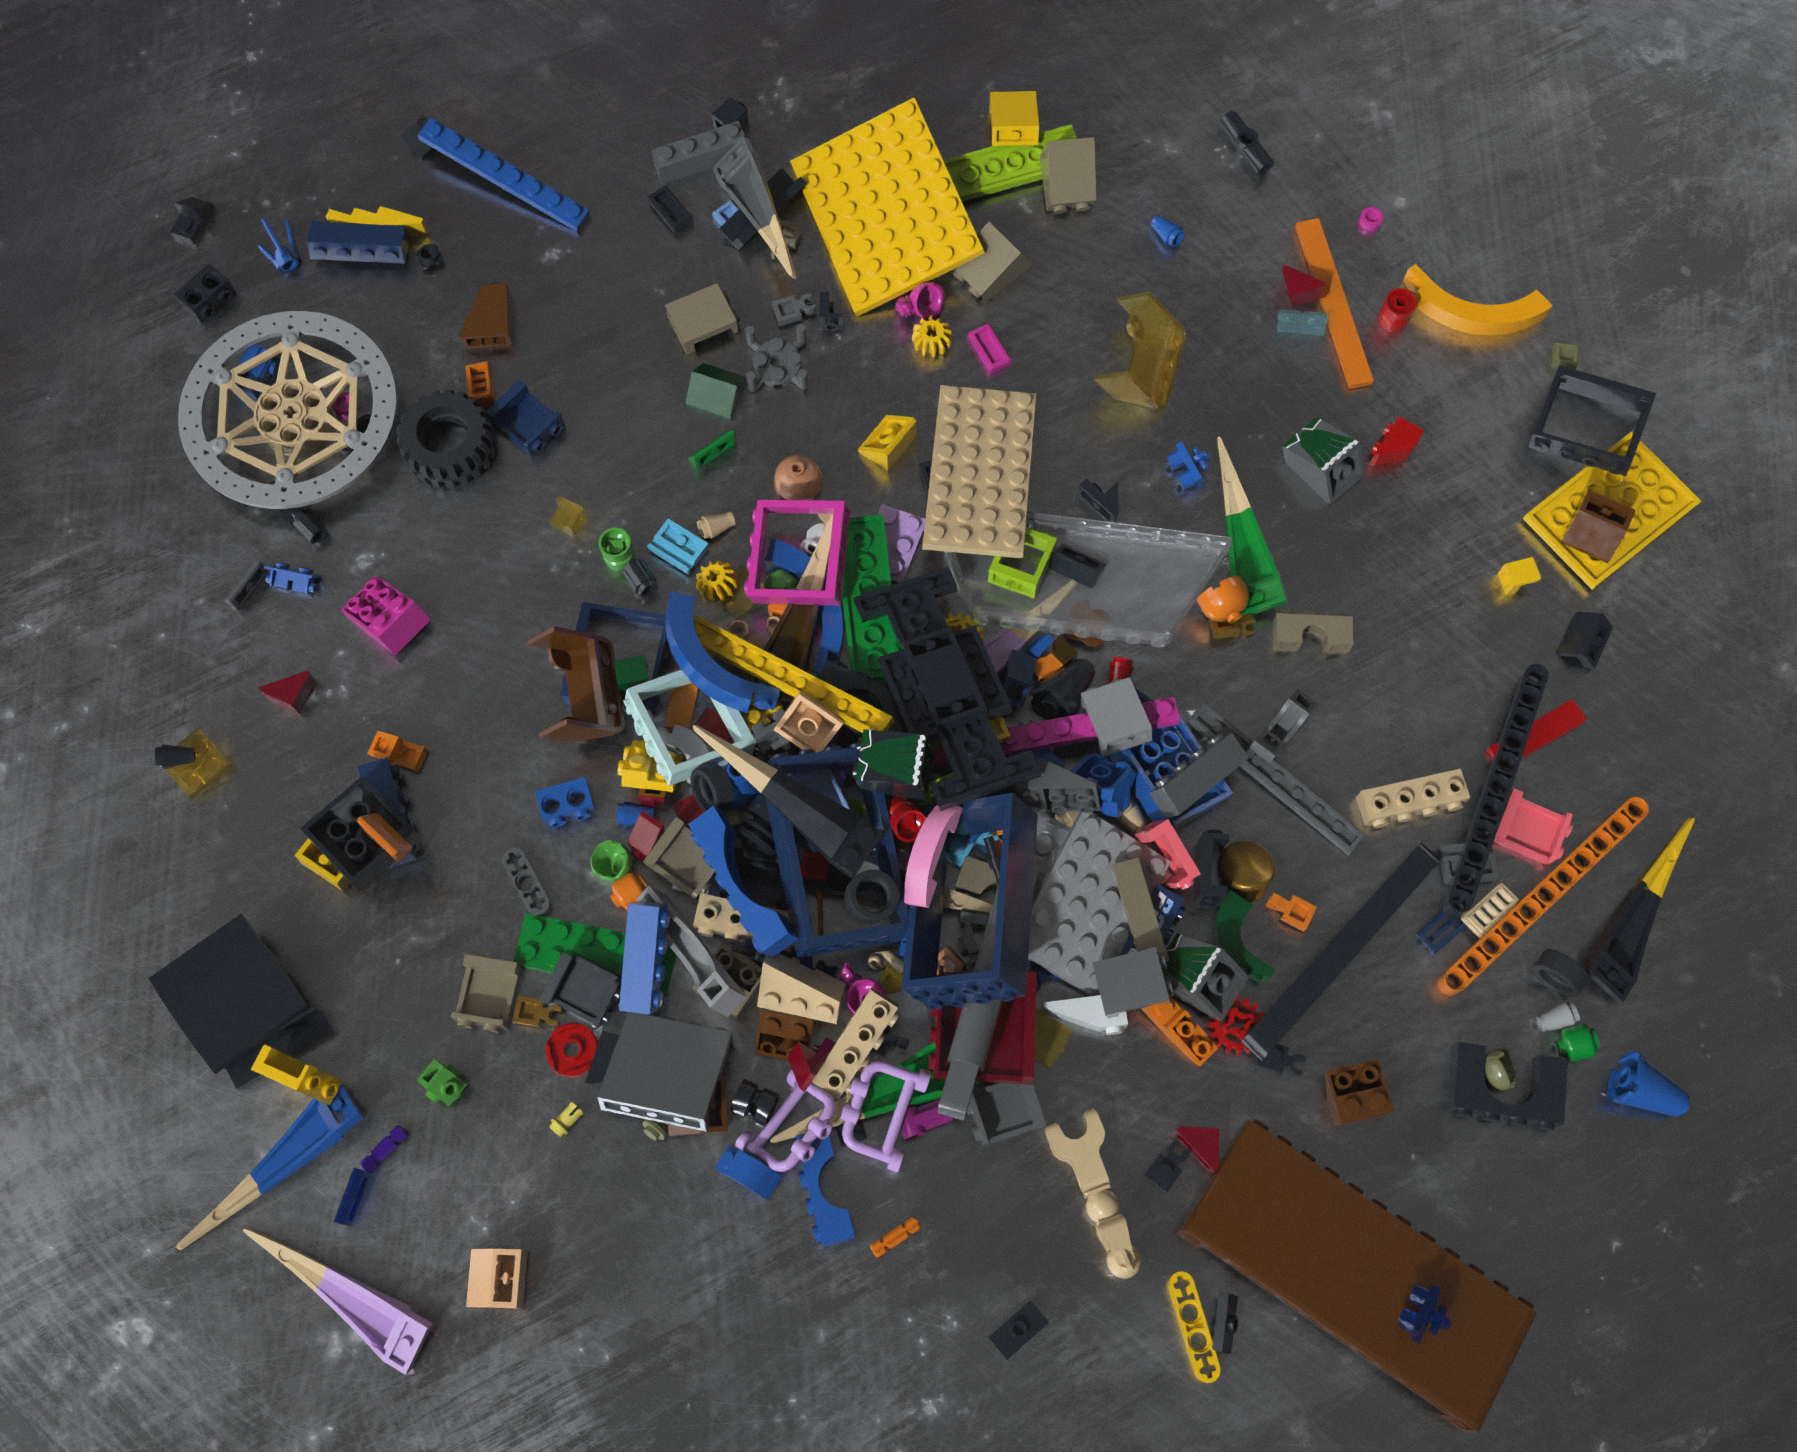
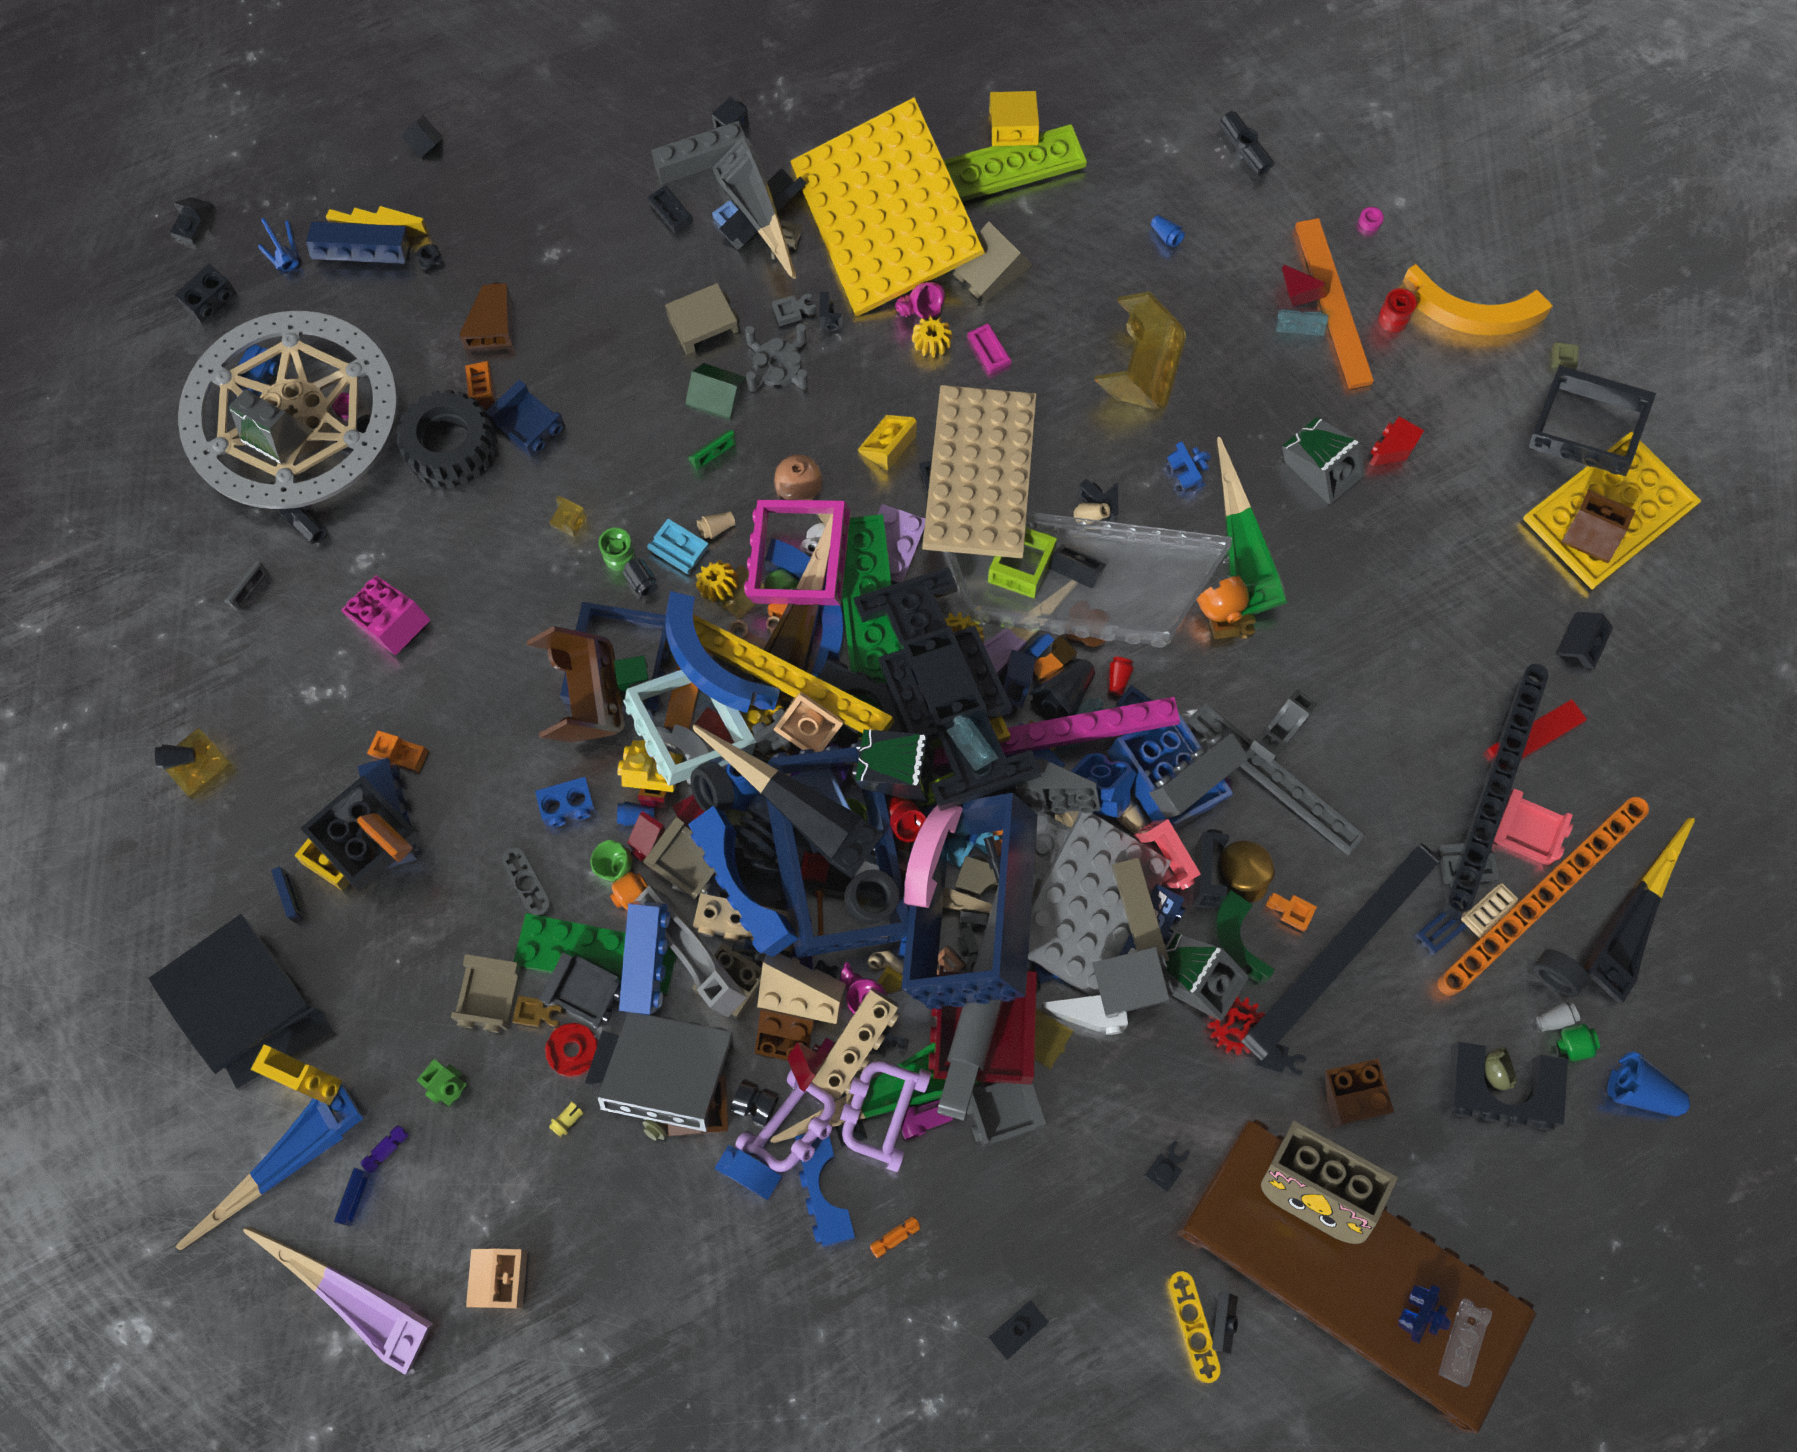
(267, 427): none -> dark grey slope
(287, 894): none -> dark blue tile
(291, 691): dark red slope -> none
(302, 578): blue hinge -> none
(503, 174): blue plate -> none
(971, 743): none -> clear light blue hinge
(1069, 174): dark tan slope -> none
(1092, 511): none -> tan cone
(1101, 1203): tan piece -> none
(1117, 716): light grey panel -> none
(1182, 1030): orange slope -> none
(1202, 1144): dark red slope -> none
(1327, 1185): none -> dark tan brick
(1332, 629): dark tan arch -> none
(1413, 798): tan brick -> none
(1464, 1343): none -> clear plate
(1517, 574): yellow panel -> none

